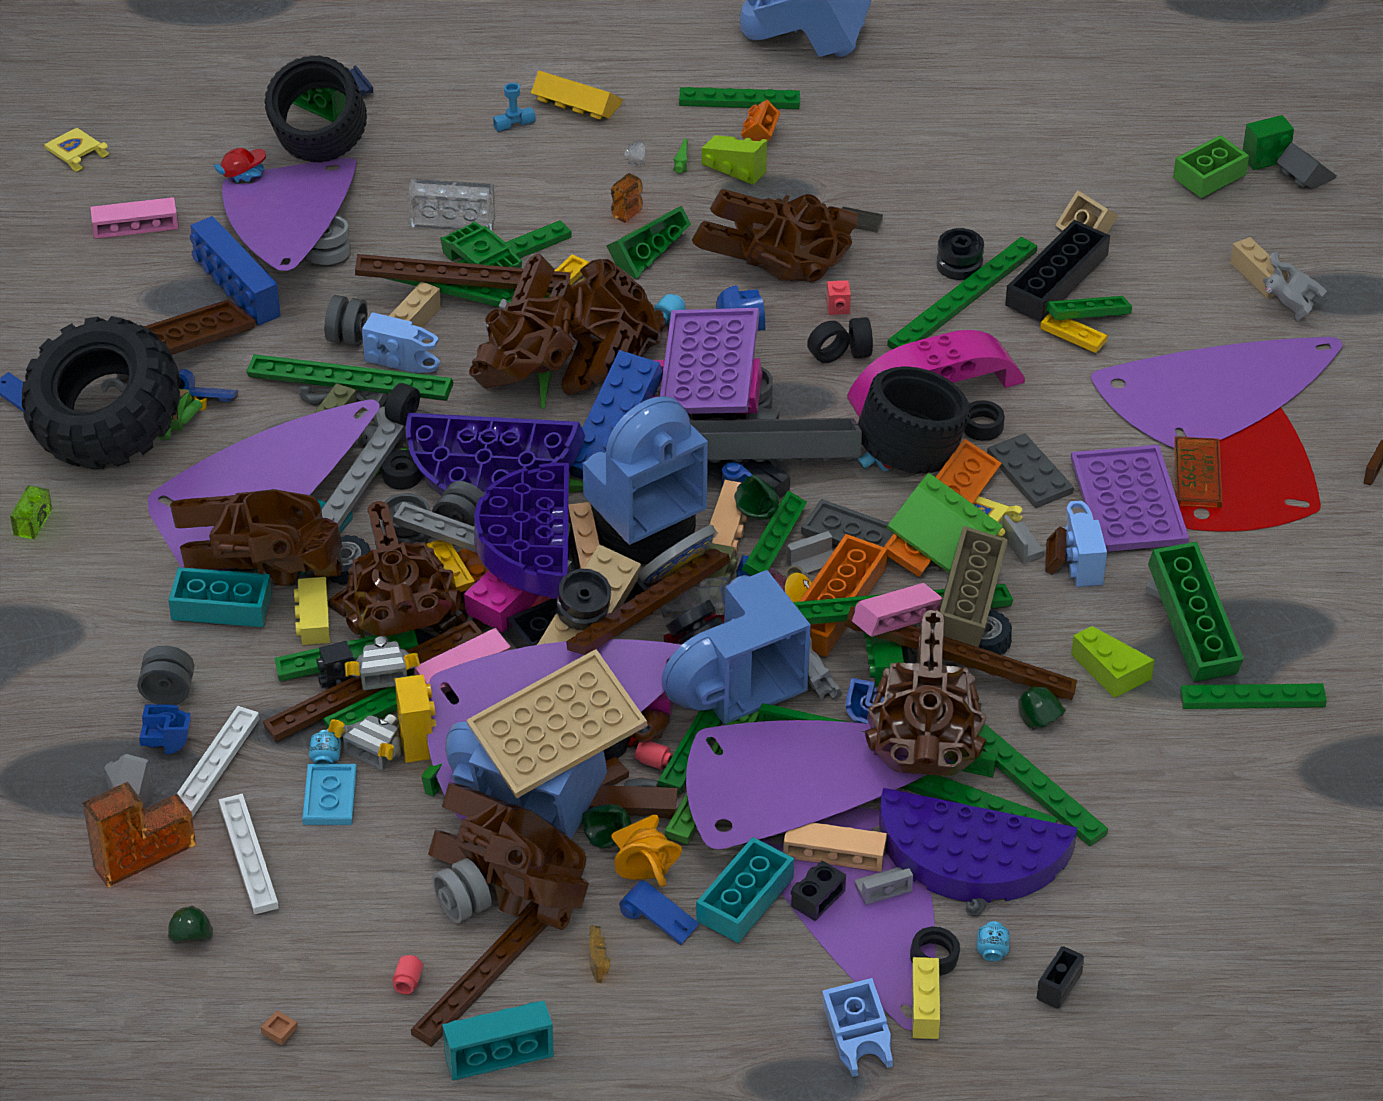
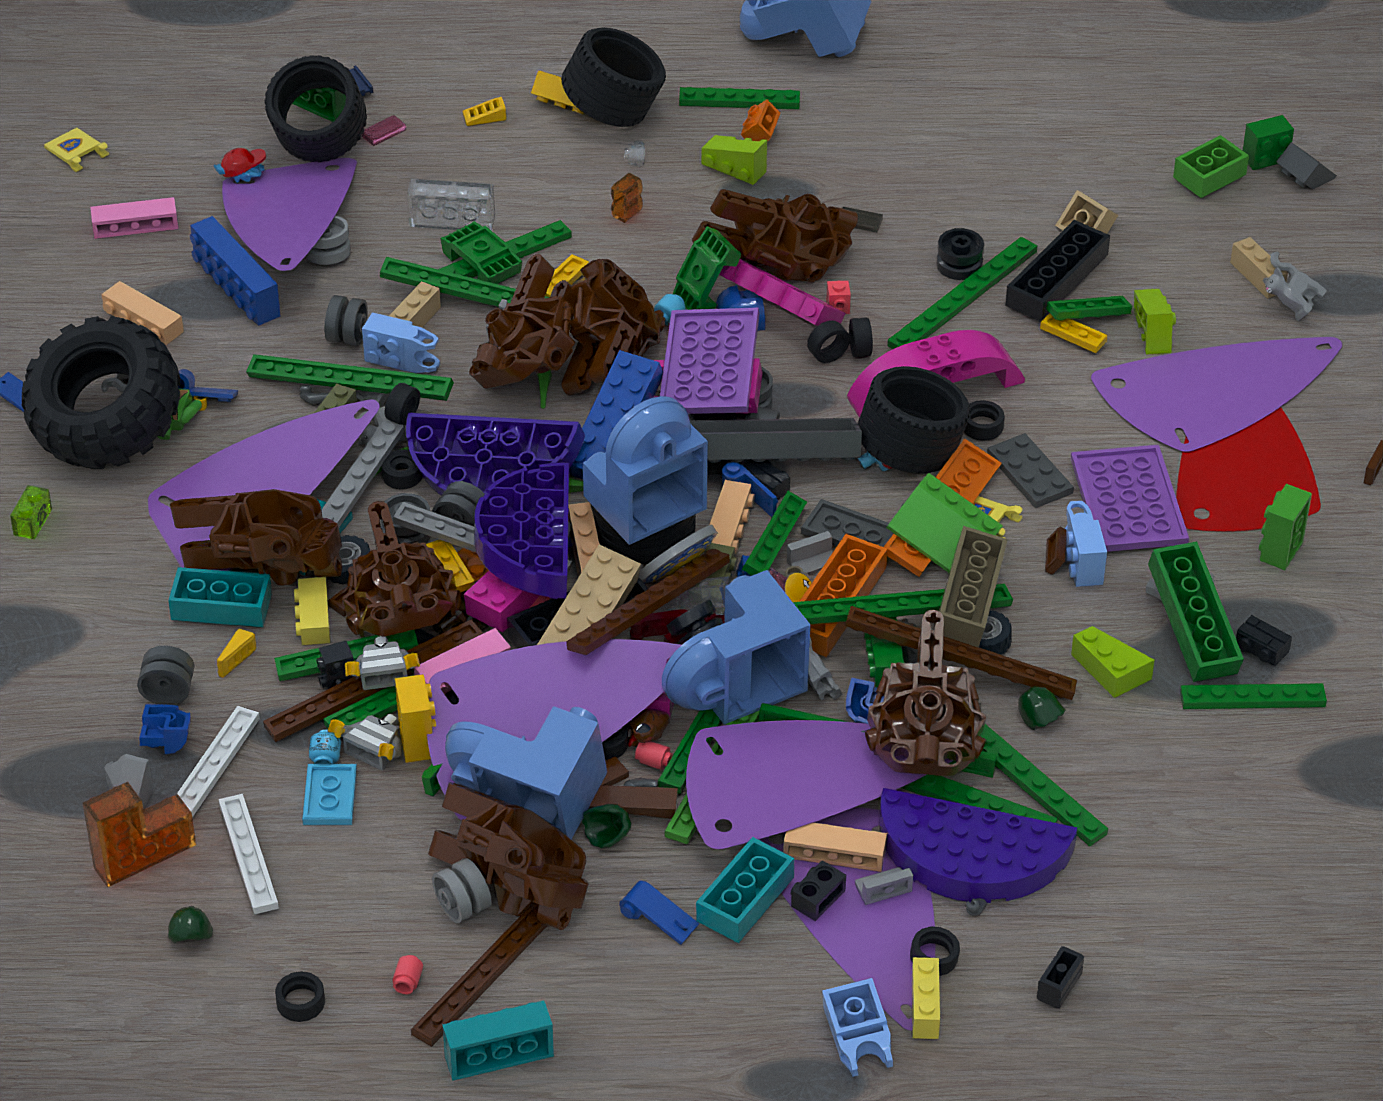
(134, 306): none -> light nougat brick
(202, 326): reddish brown plate -> none
(237, 650): none -> yellow slope
(279, 1027): nougat plate -> none
(296, 981): none -> black tyre
(384, 130): none -> clear pink tile
(445, 272): reddish brown plate -> none
(486, 112): none -> yellow slope
(513, 113): dark azure bar -> none
(556, 723): tan plate -> none
(583, 598): black wheel -> none
(597, 954): clear yellow slope -> none
(613, 77): none -> black tyre
(642, 246): green wedge -> none
(644, 851): light orange helmet -> none
(654, 624): none -> dark red plate
(681, 158): bright green piece -> none
(703, 268): none -> green plate
(756, 498): dark green hair -> none
(781, 293): none -> dark pink fence
(895, 609): bright pink brick -> none
(993, 941): medium azure head -> none
(1021, 541): light grey panel -> none
(1156, 318): none -> lime wedge
(1198, 471): clear orange tile -> none
(1263, 640): none -> black brick
(1284, 526): none -> bright green brick

